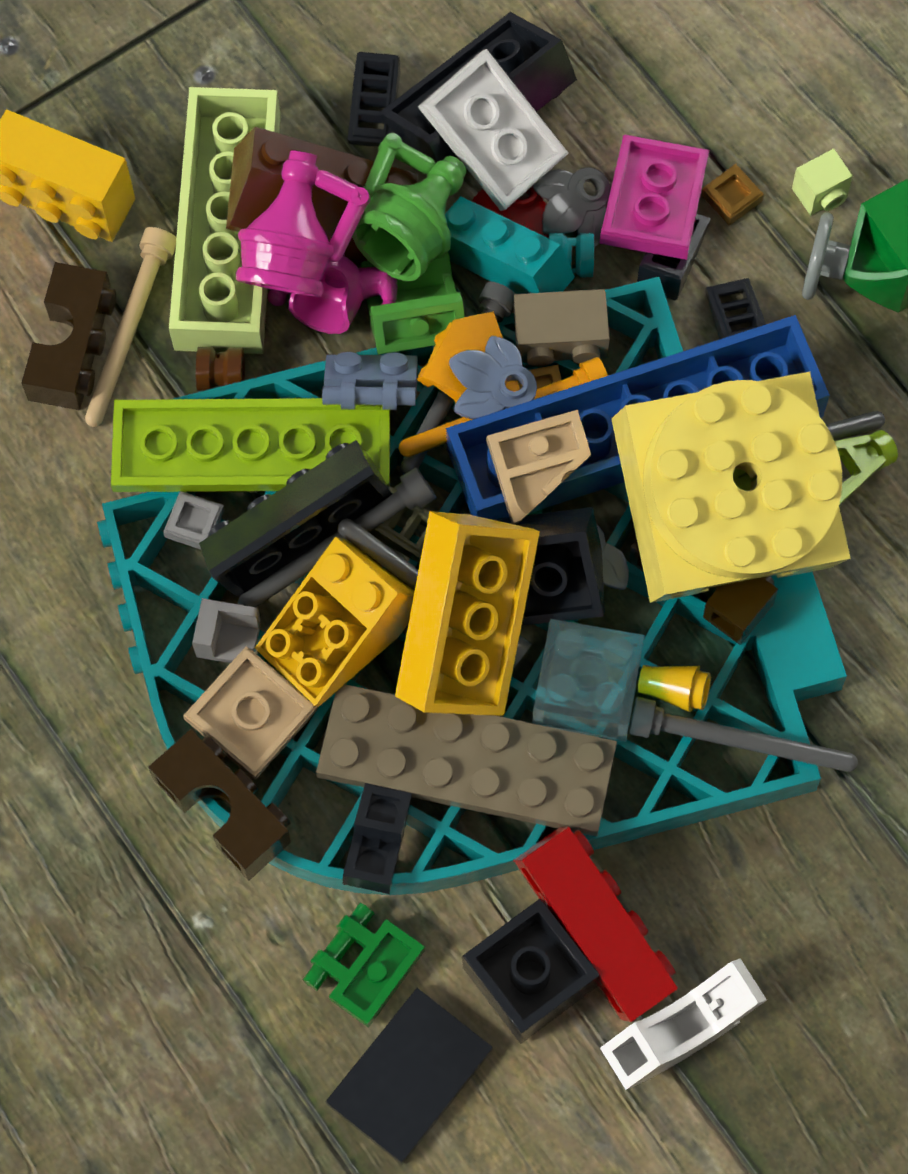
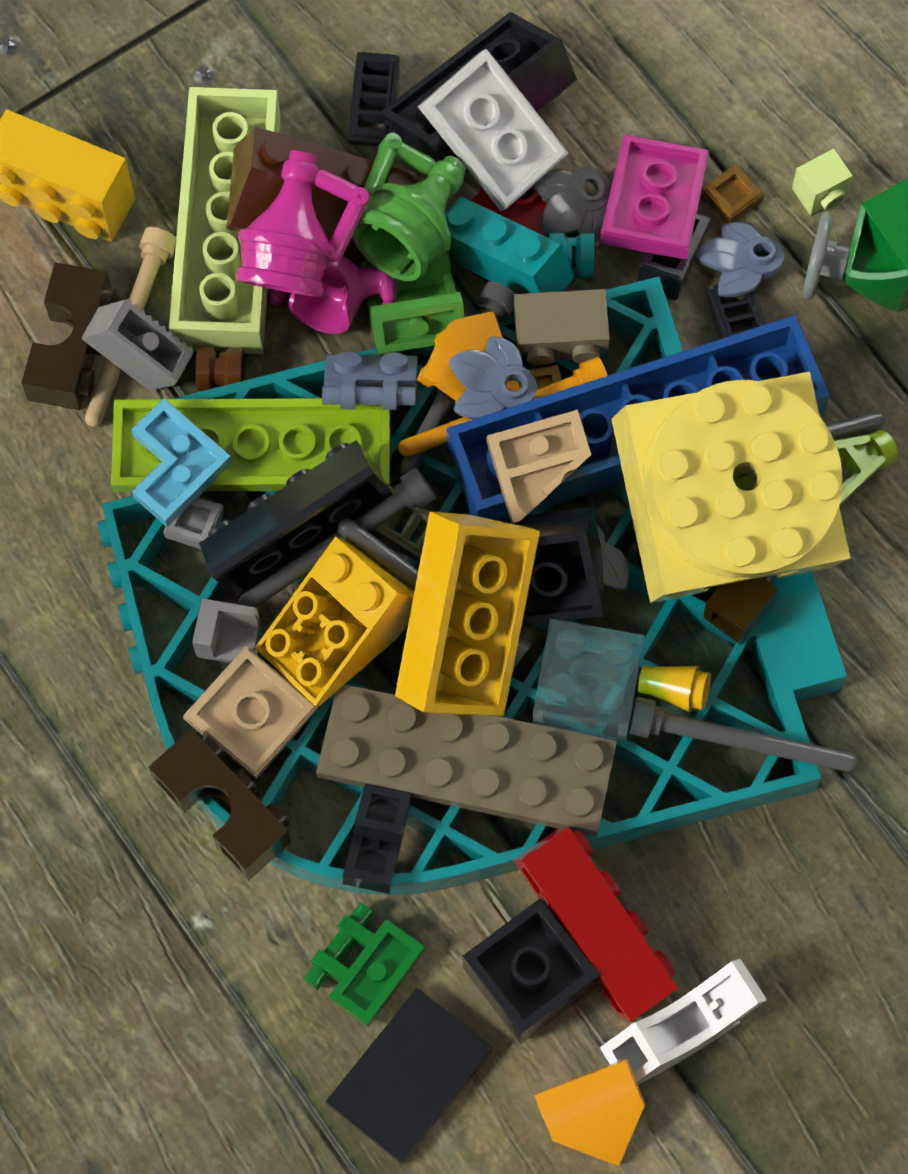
(137, 344): none -> light grey brick
(187, 462): none -> medium azure plate
(594, 1111): none -> light orange slope
(738, 260): none -> sand blue plate

